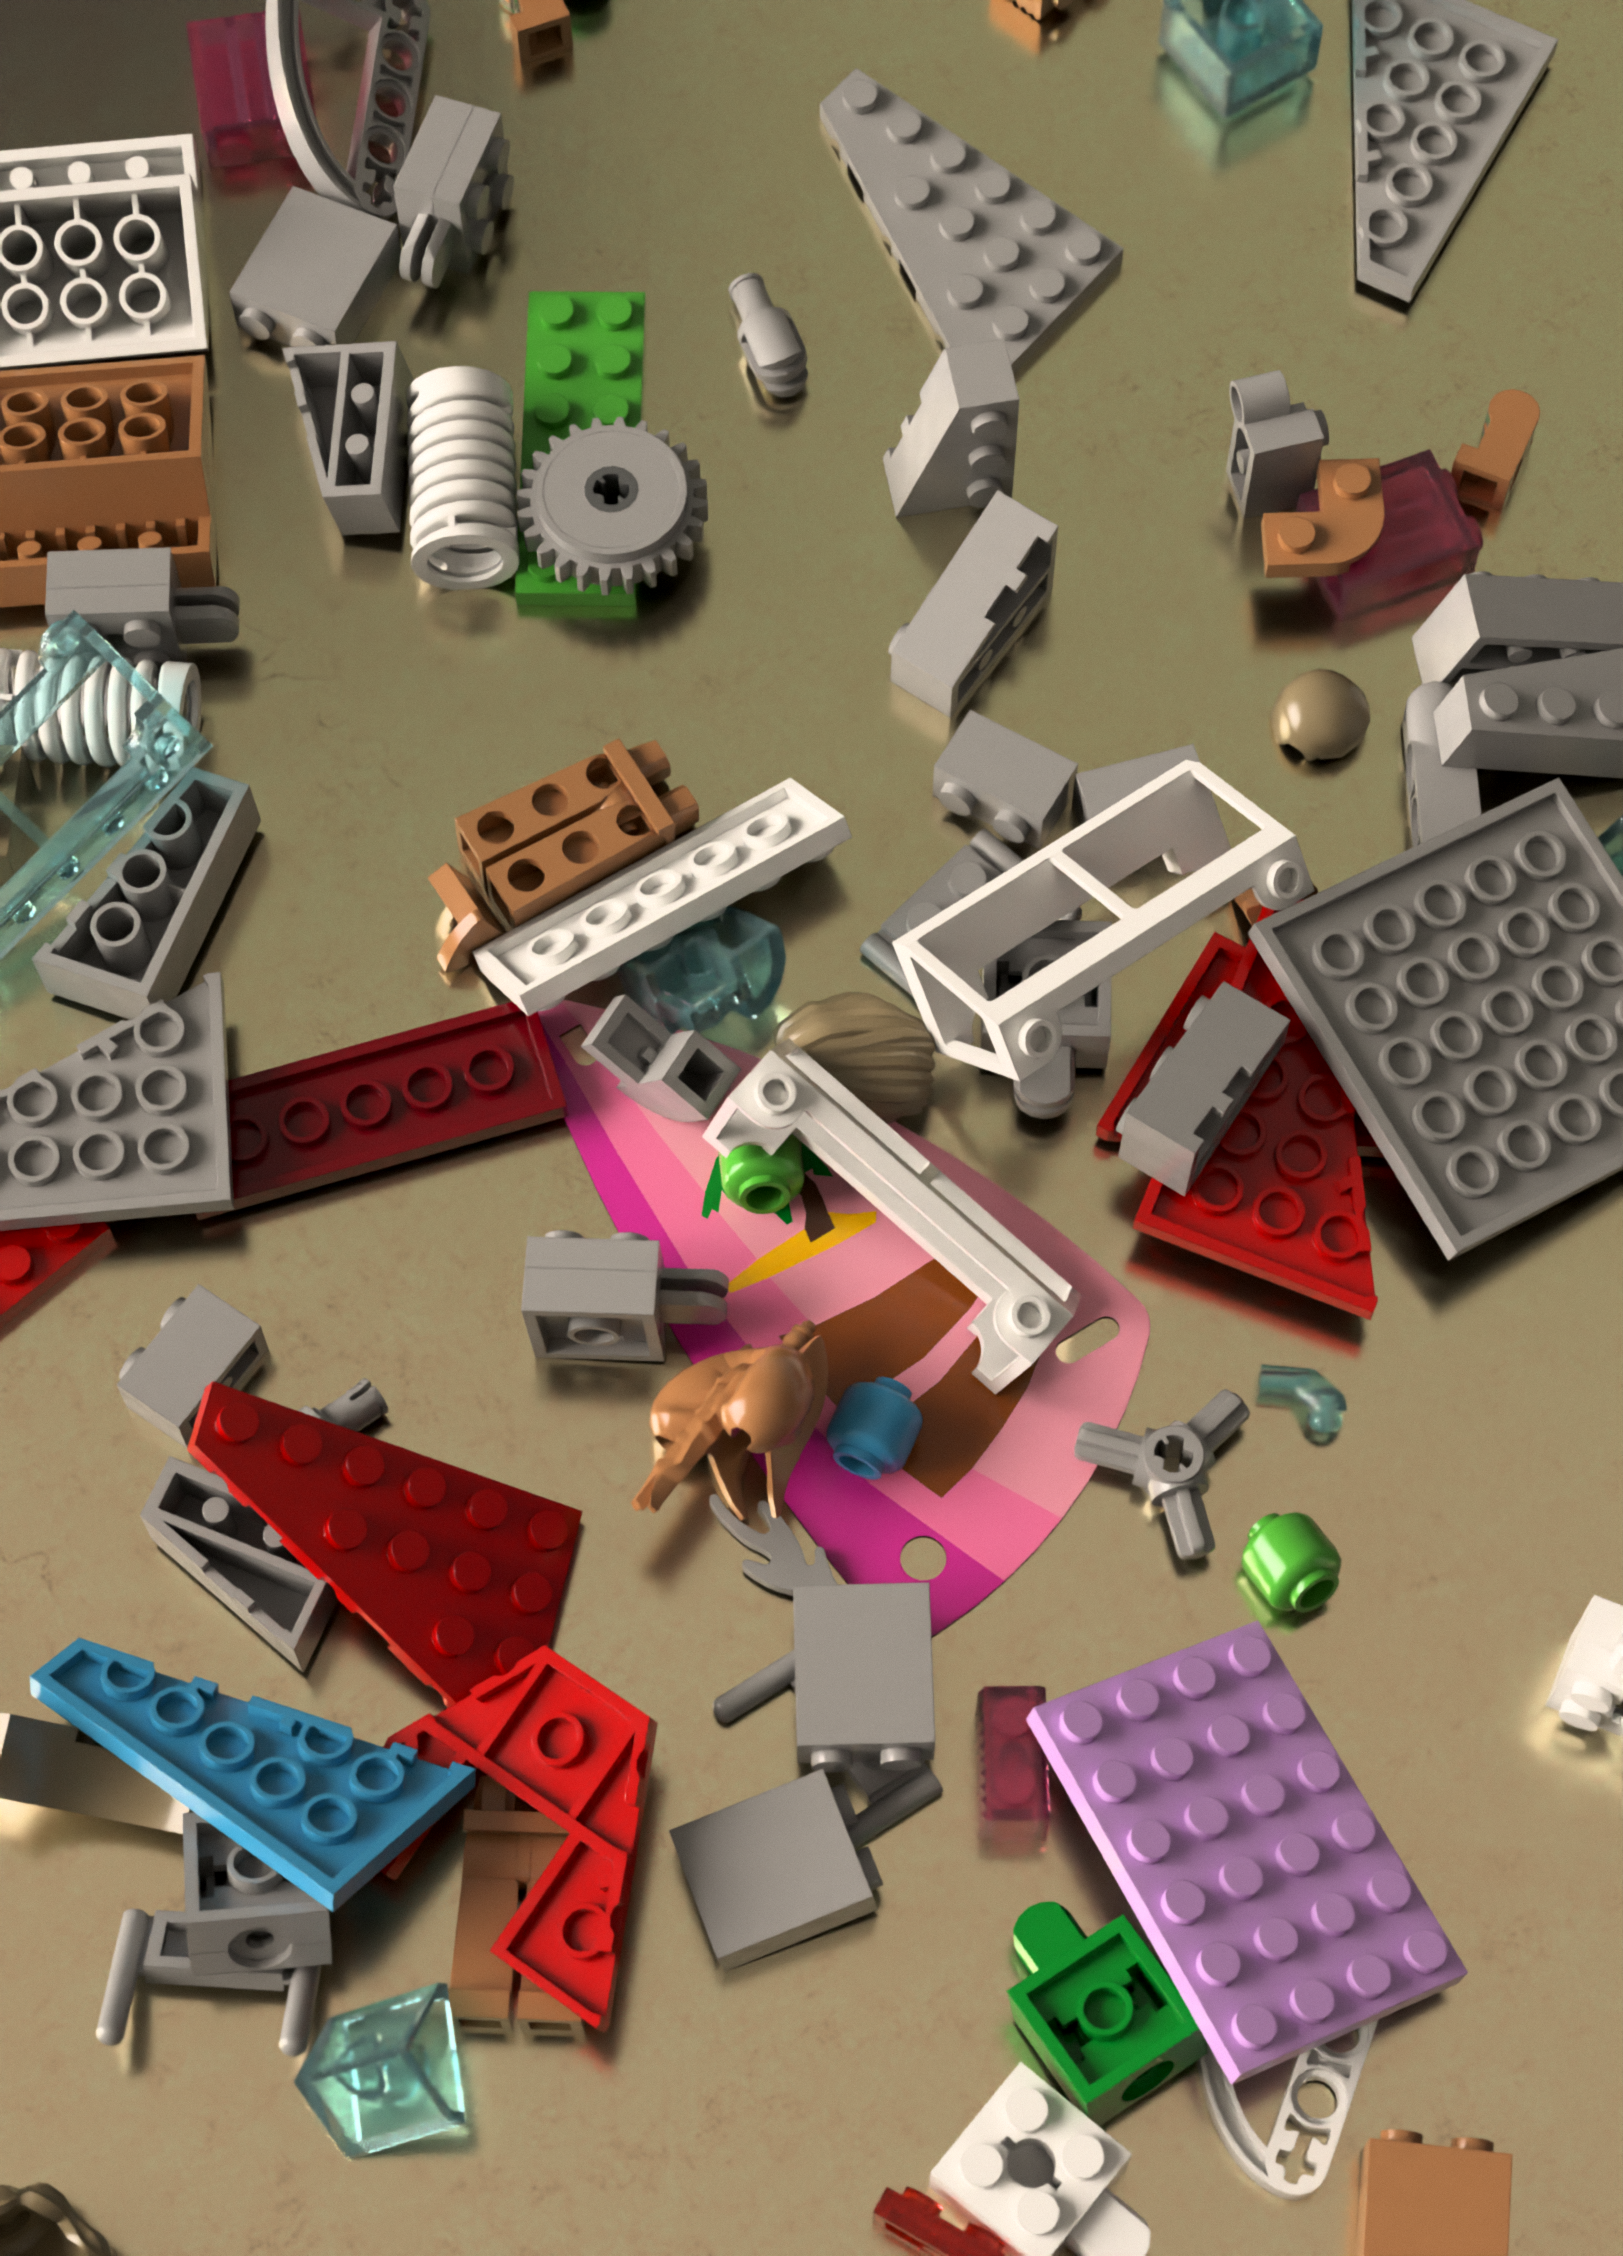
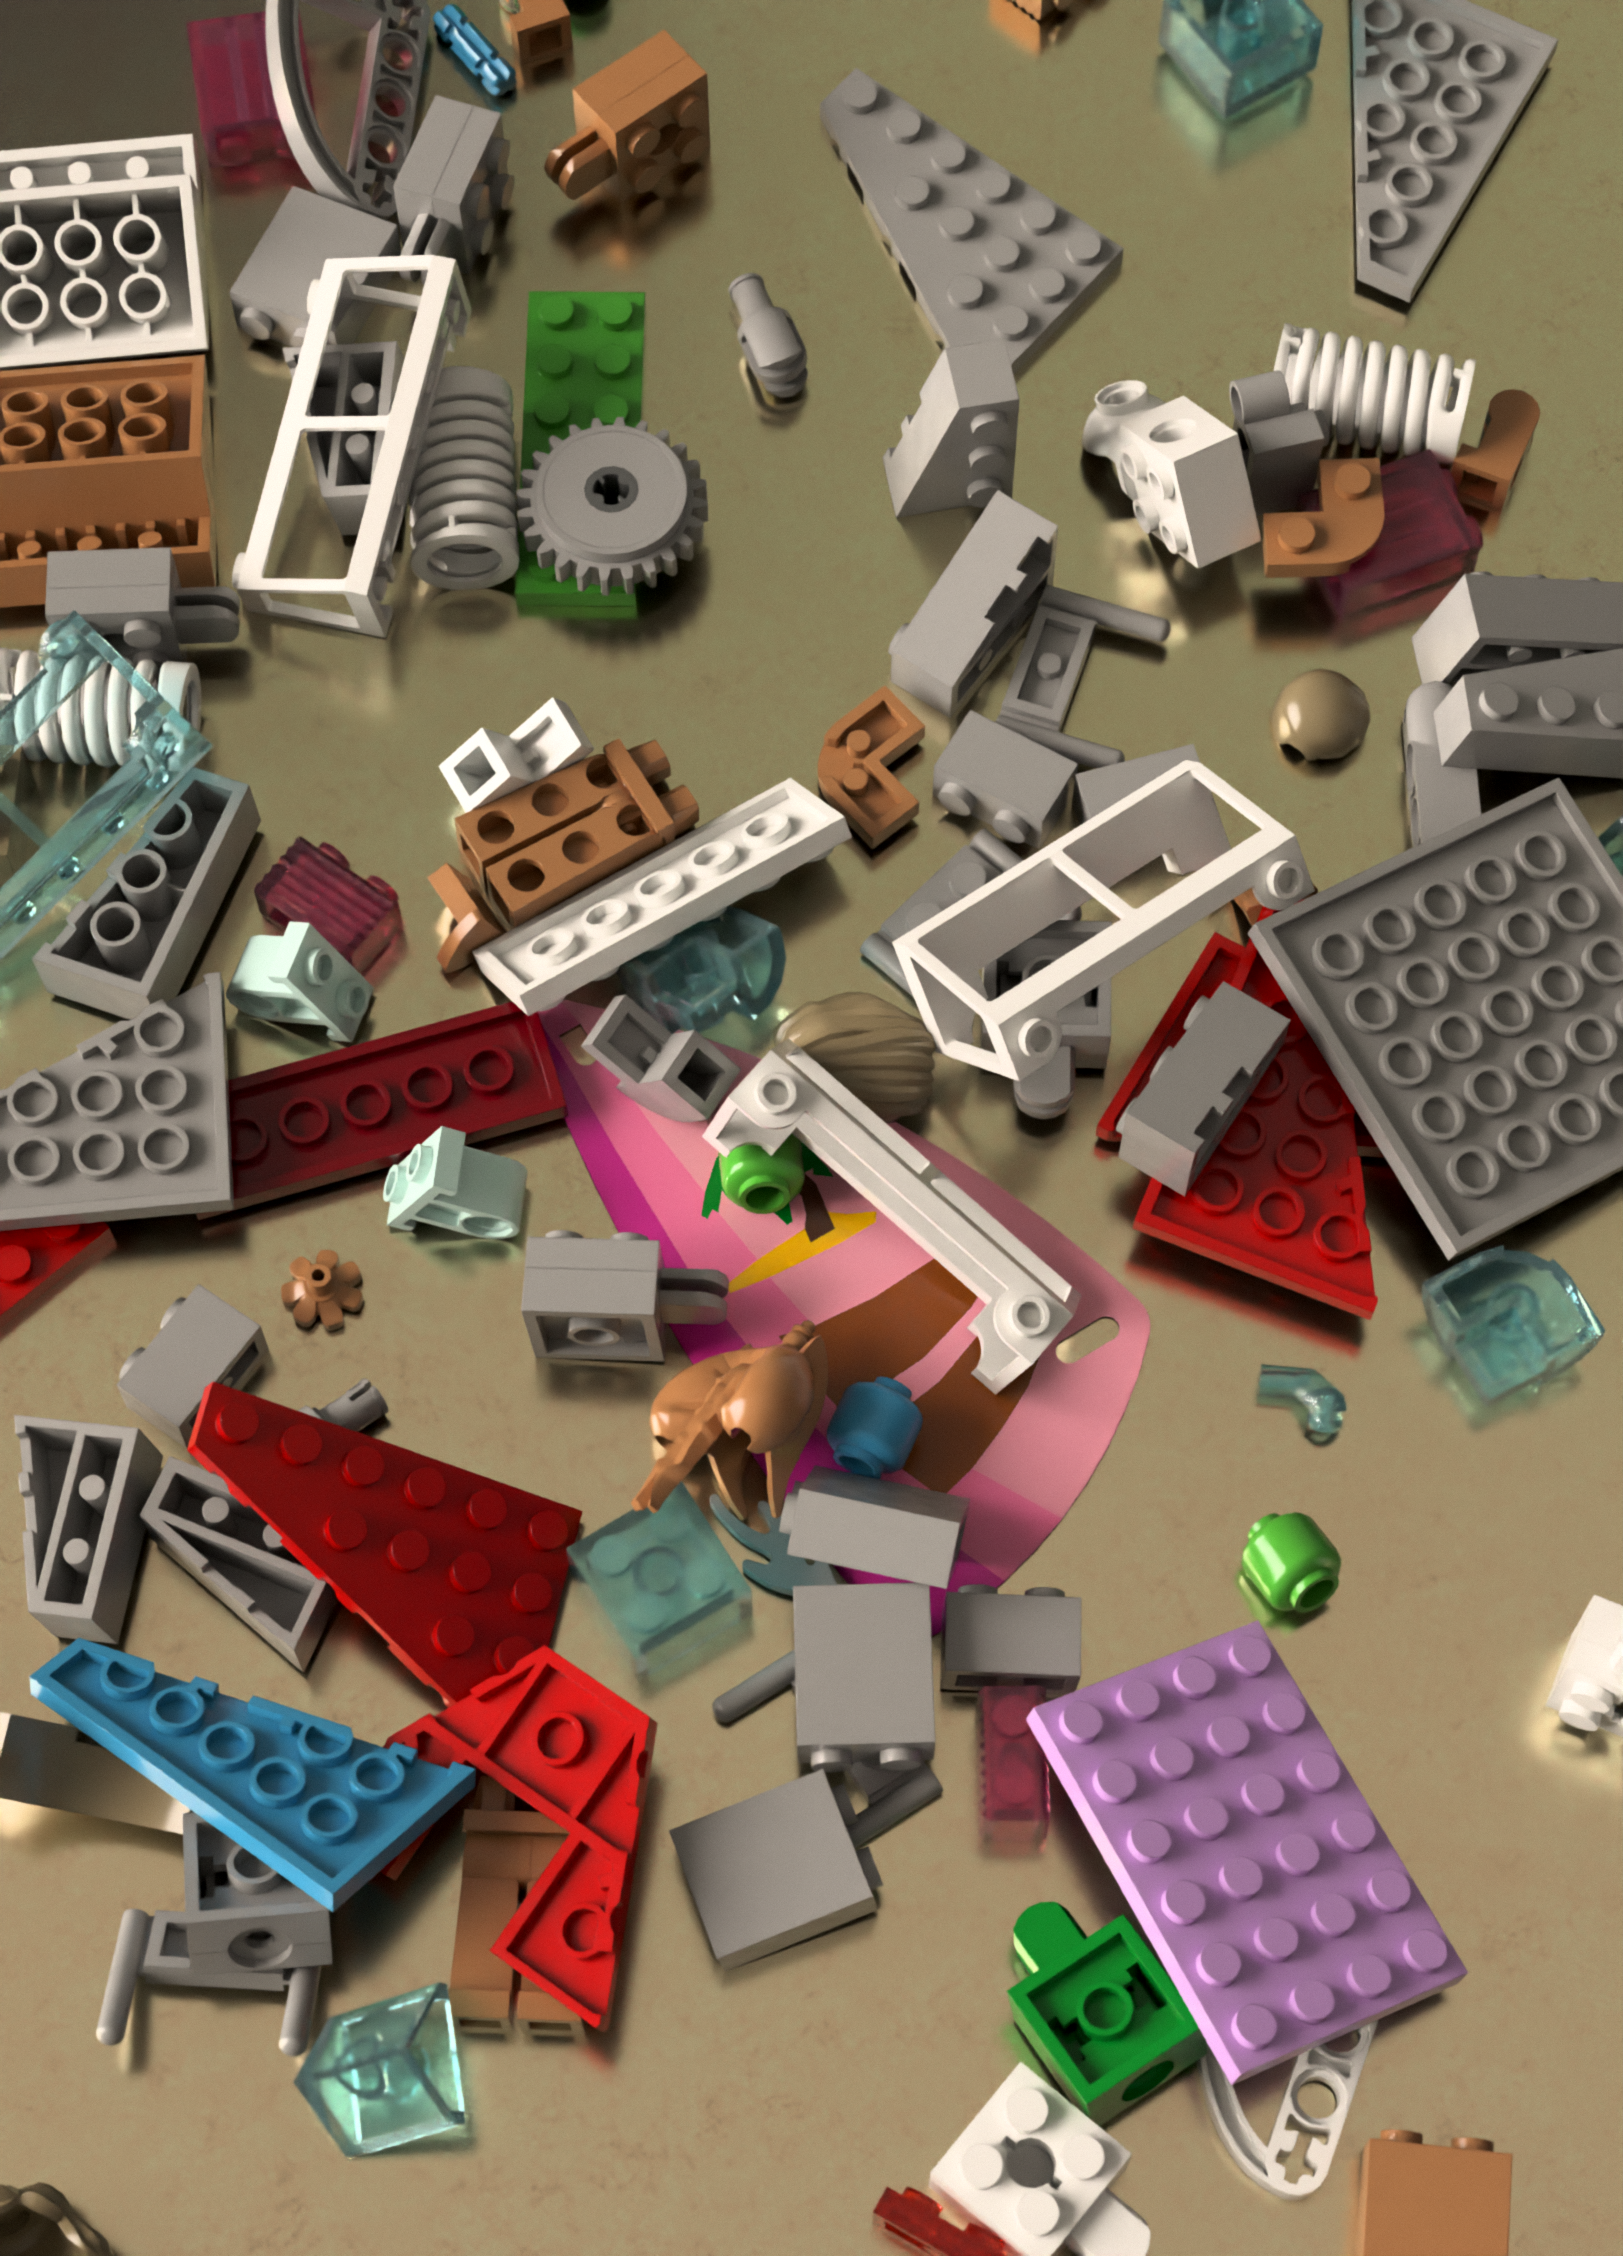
(83, 1521): none -> light grey wedge
(300, 982): none -> light aqua pin
(321, 890): none -> clear pink brick
(322, 1290): none -> medium nougat plant
(440, 316): none -> white windscreen
(456, 1188): none -> light aqua pin
(474, 50): none -> dark azure axle
(499, 764): none -> white brick
(634, 122): none -> medium nougat brick
(660, 1582): none -> clear light blue brick
(855, 761): none -> medium nougat plate
(875, 1526): none -> light grey brick
(1010, 1639): none -> light grey brick
(1052, 666): none -> light grey plate
(1145, 1459): light grey bush -> none
(1177, 470): none -> white brick
(1375, 394): none -> white piece
(1509, 1320): none -> clear light blue brick

